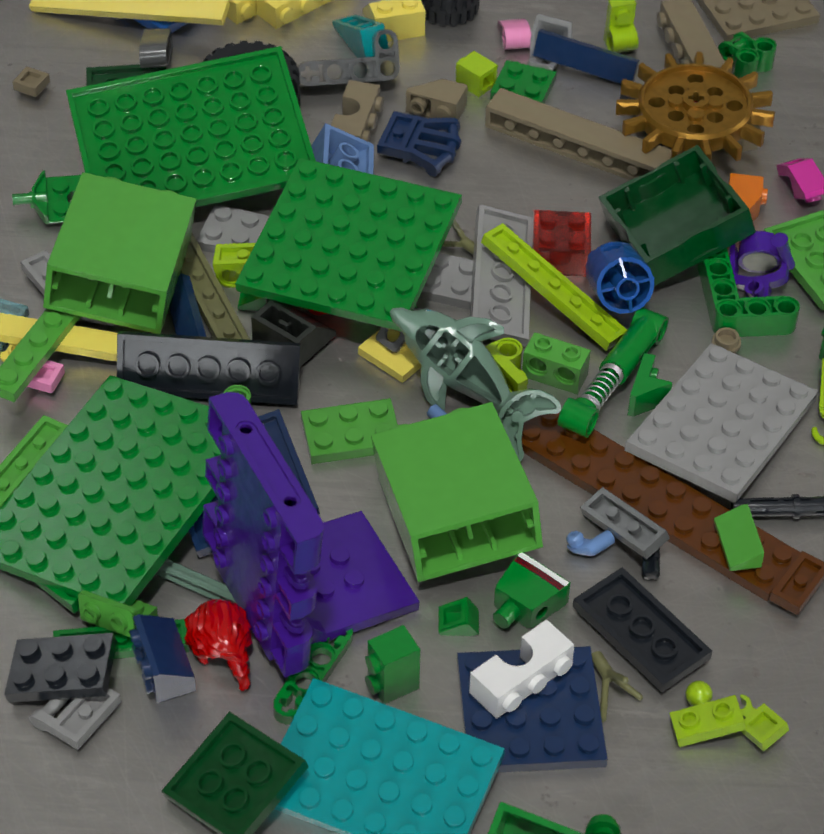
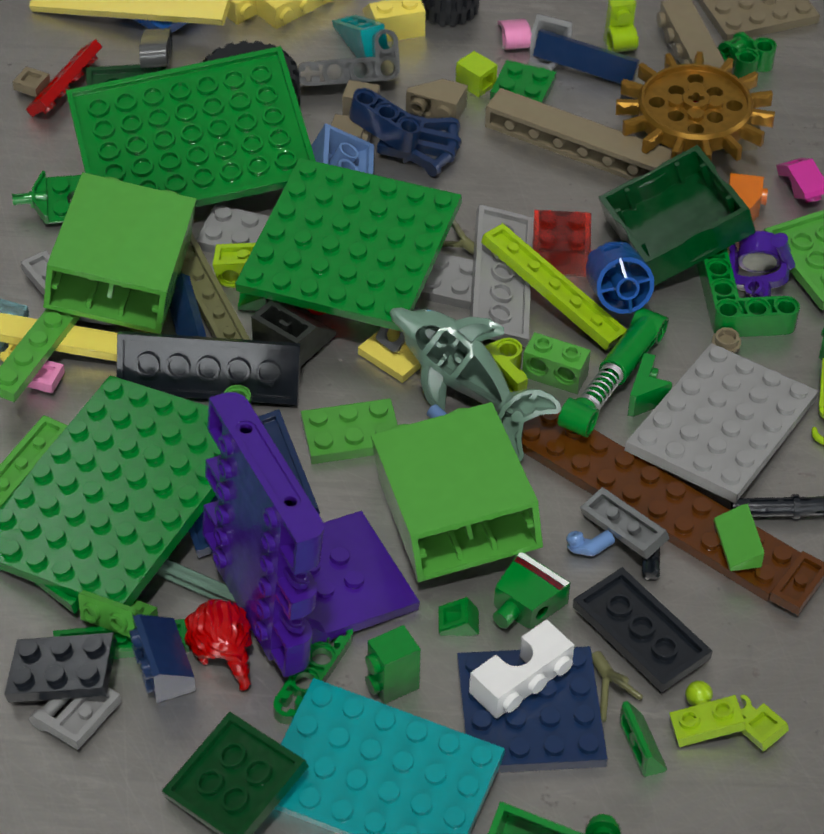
(59, 84): none -> red plate
(385, 120): none -> dark blue beam
(641, 741): none -> green slope

